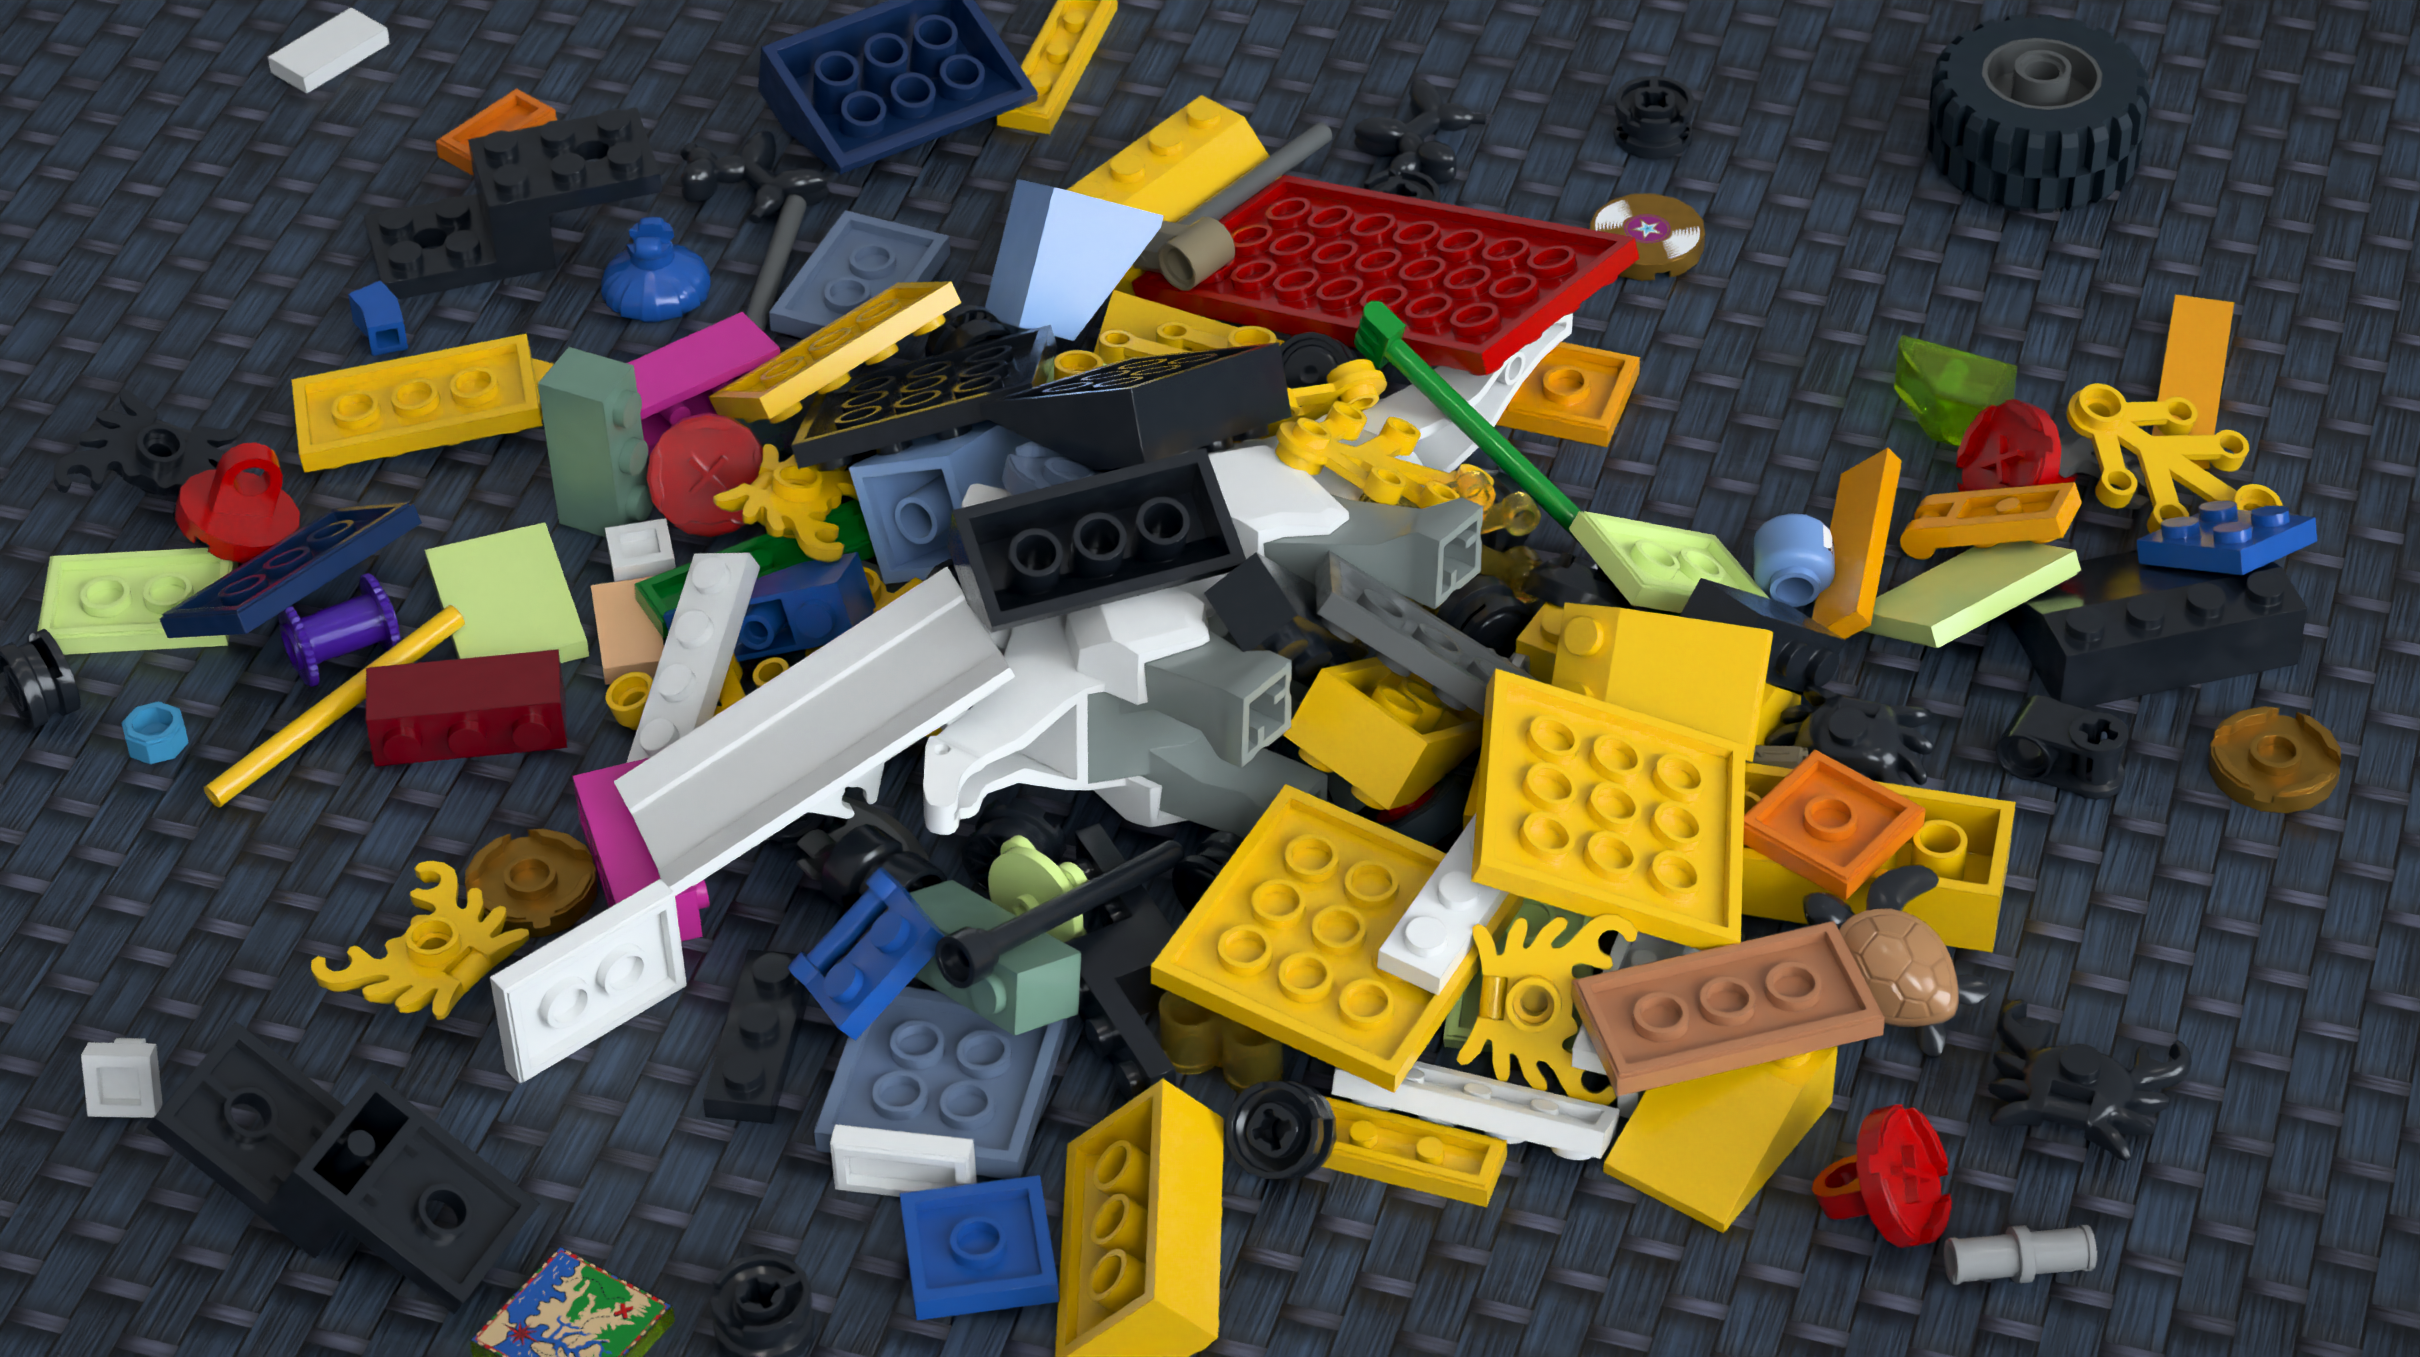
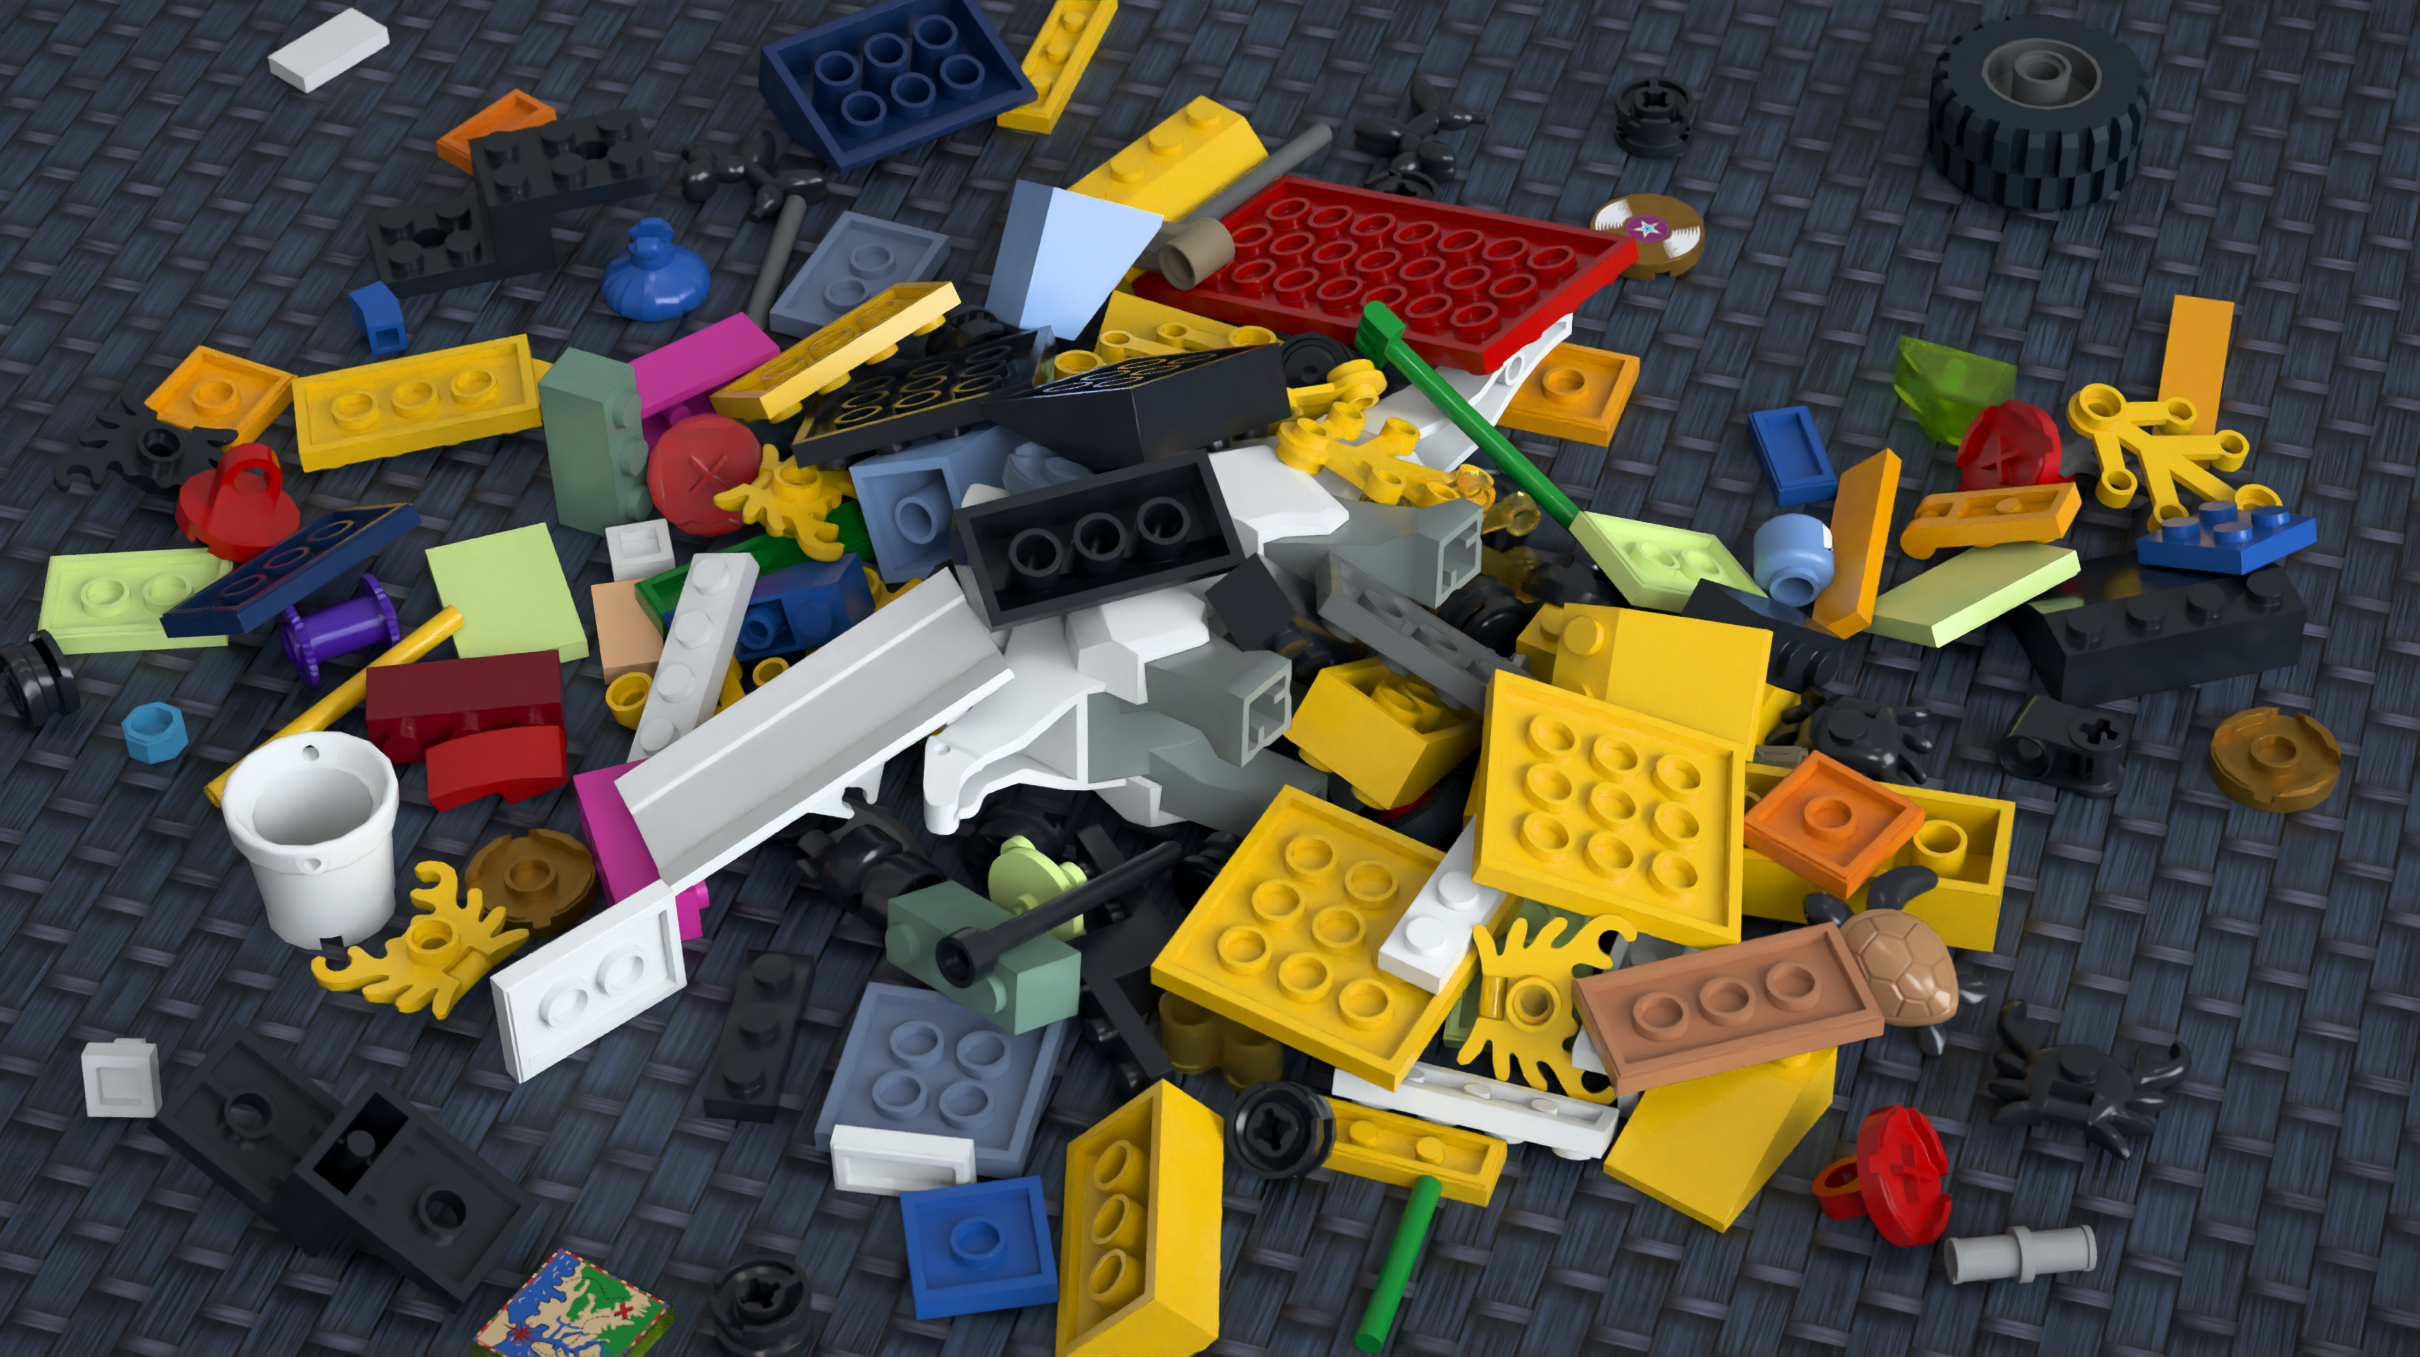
(223, 393): none -> light orange tile
(317, 834): none -> white piece
(507, 761): none -> red slope
(878, 964): blue plate -> none
(1398, 1264): none -> green bar
(1792, 456): none -> blue tile

